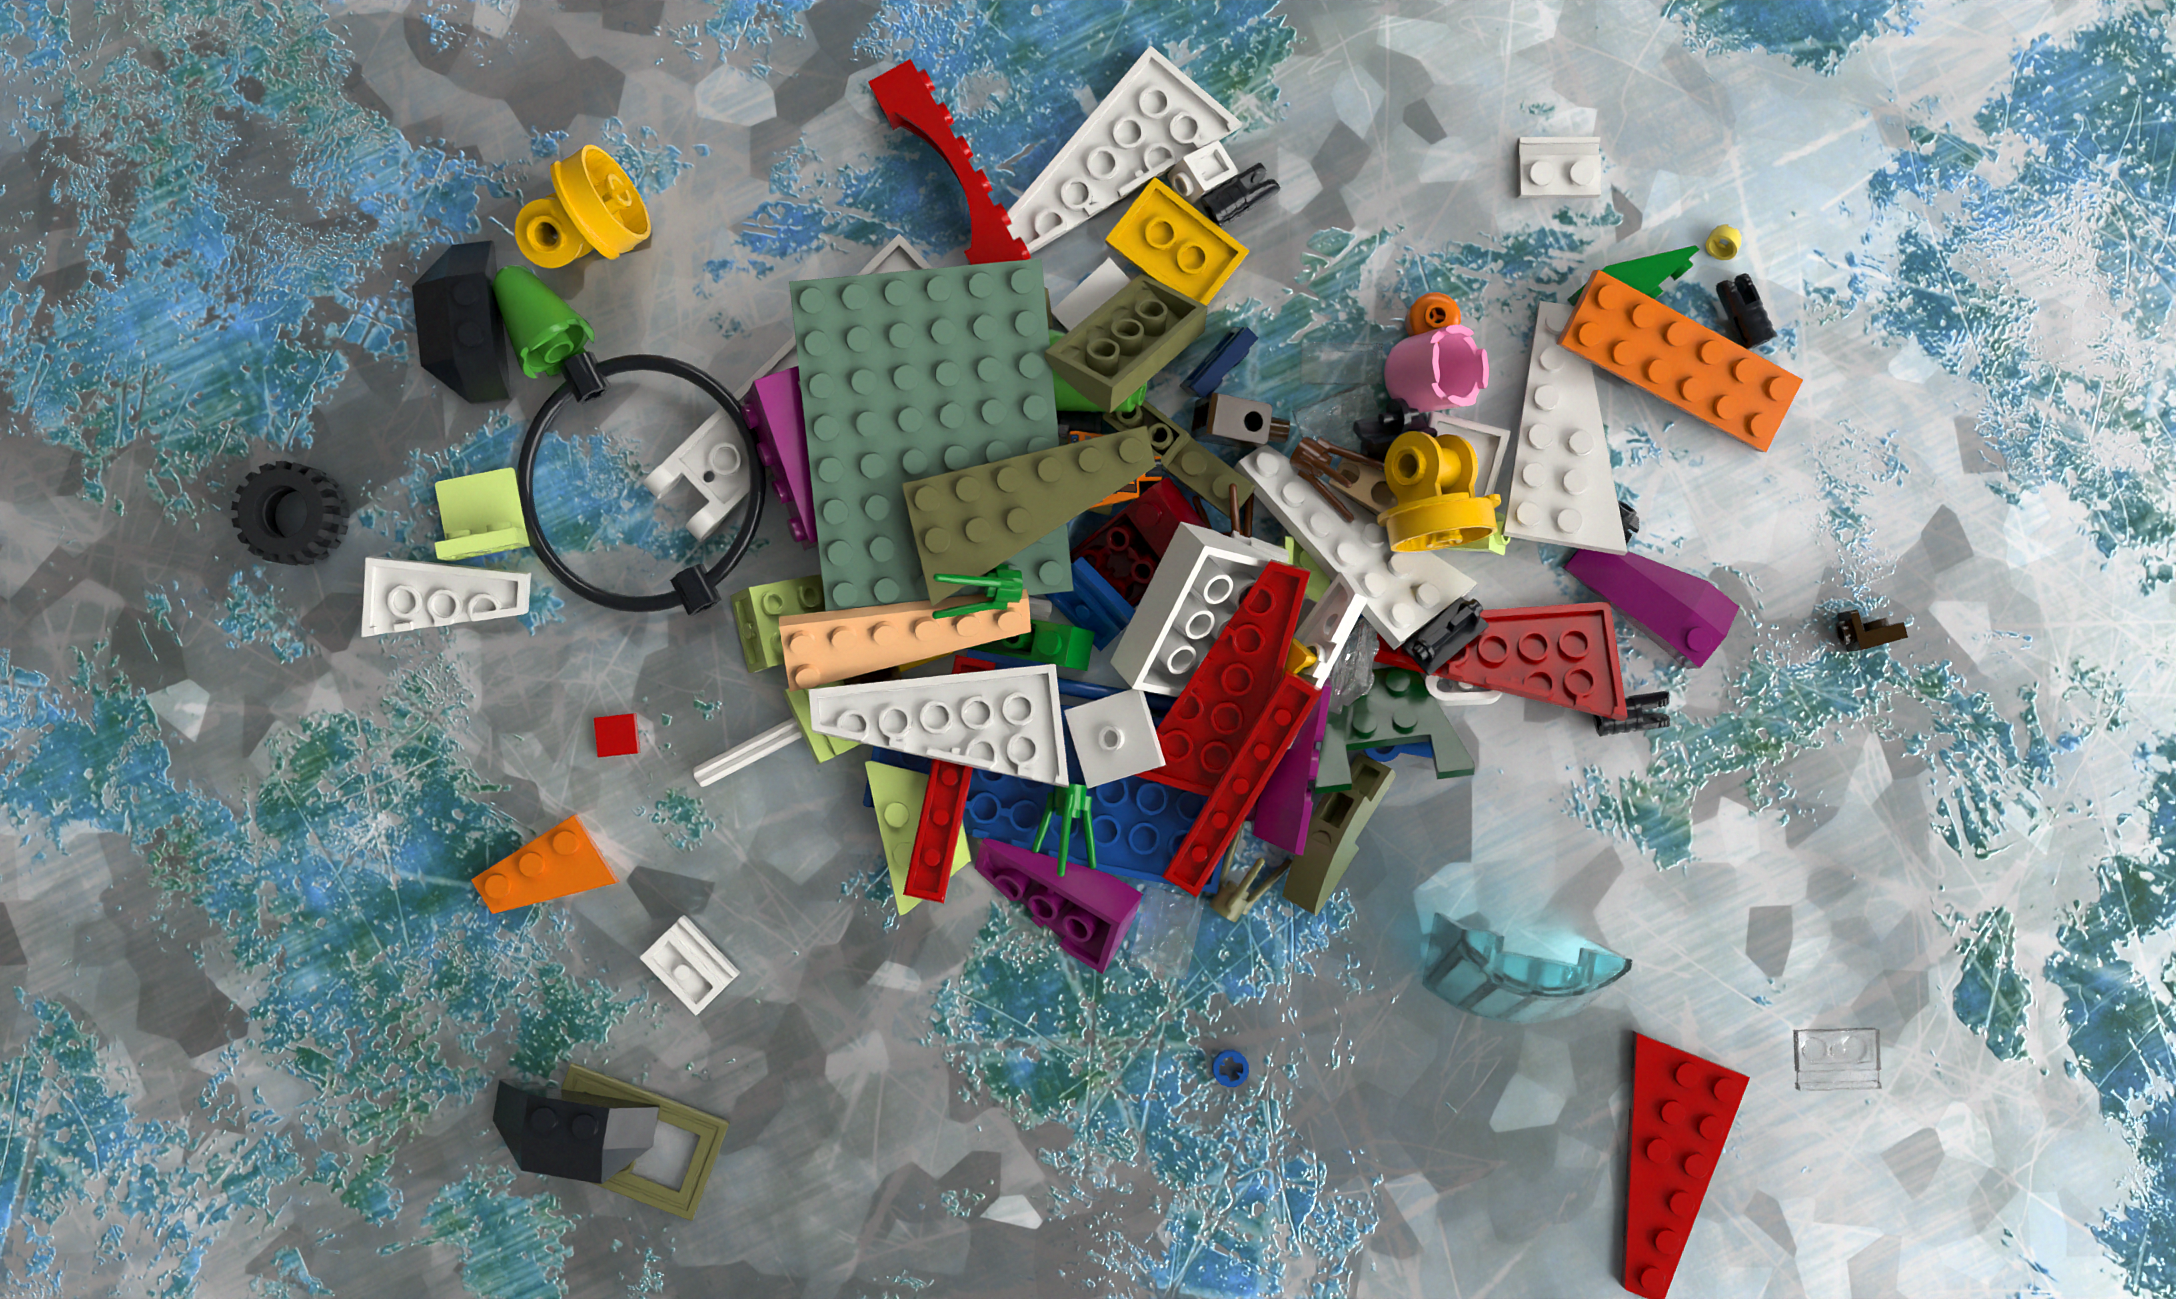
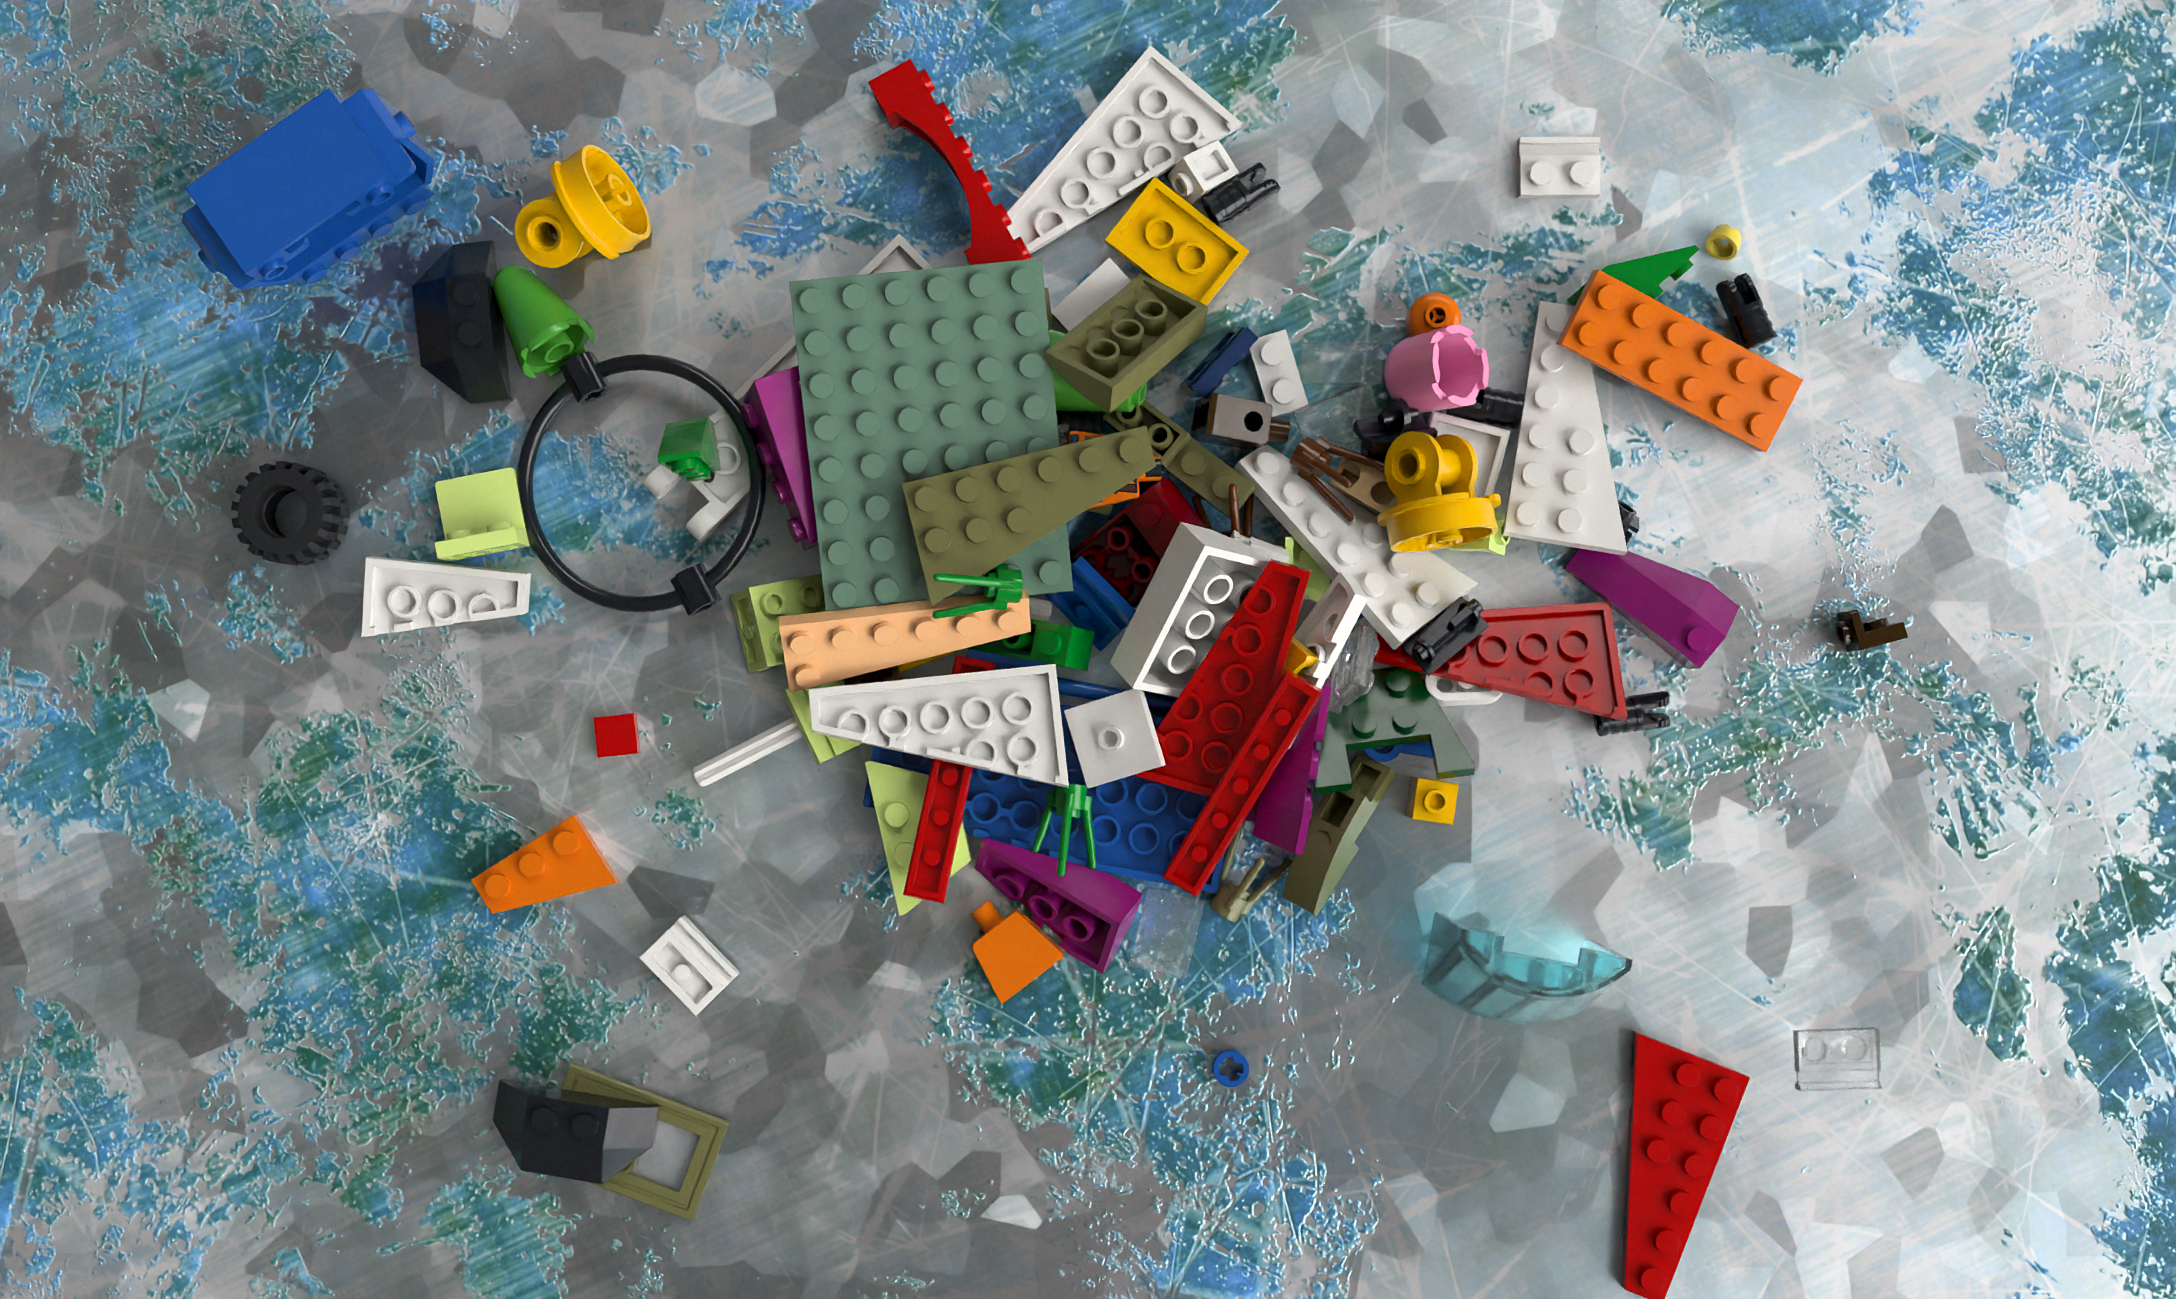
(310, 191): none -> blue piece
(690, 449): none -> green slope
(1012, 949): none -> orange torso
(1277, 373): none -> white plate
(1431, 800): none -> yellow brick
(1494, 408): none -> black hinge

